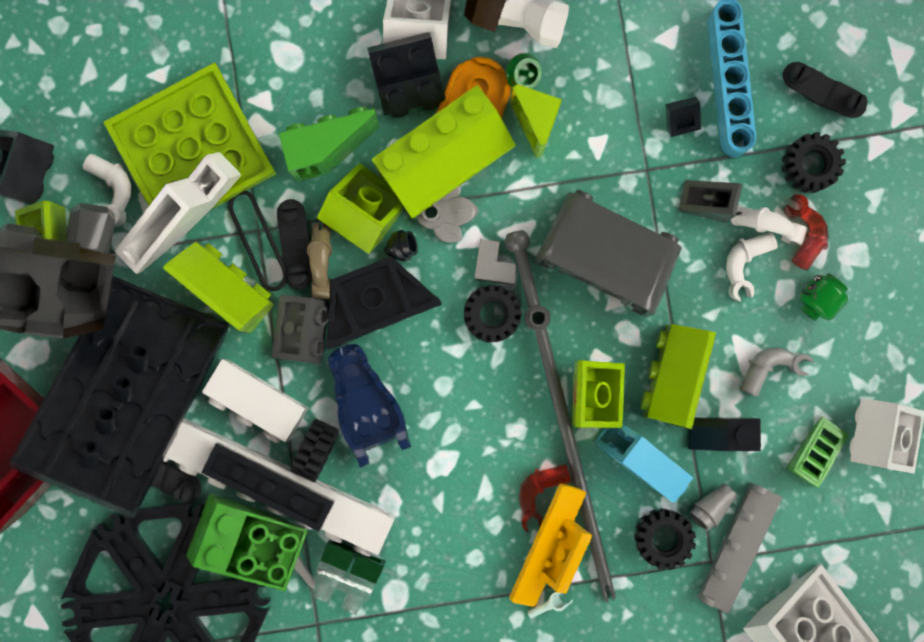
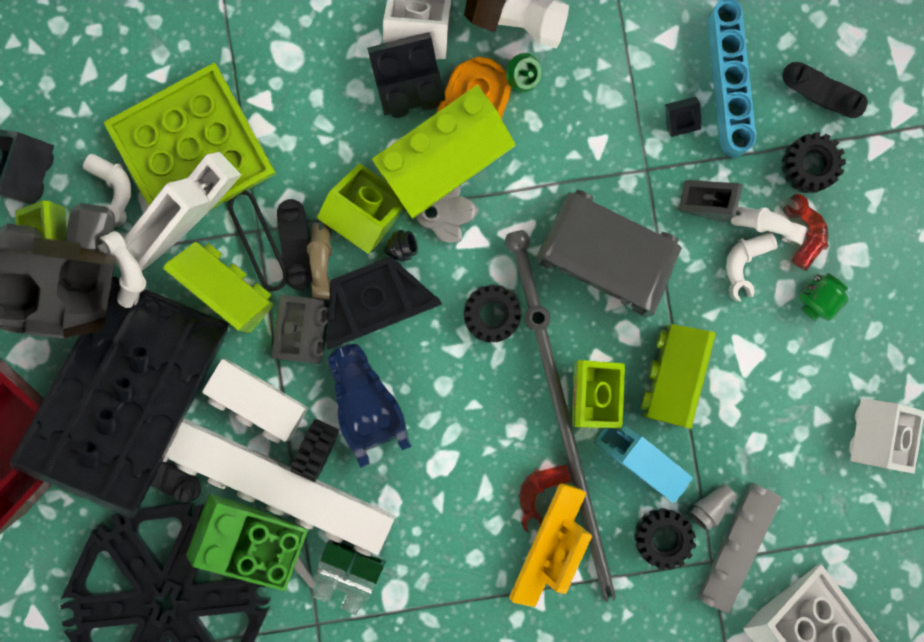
(132, 279): none -> white piece
(268, 486): black plate -> none
(322, 146): bright green slope -> none
(488, 267): light grey piece -> none
(535, 114): lime slope -> none
(553, 603): light aqua hand -> none
(725, 434): black slope -> none
(765, 361): light grey piece -> none
(796, 464): bright green slope -> none

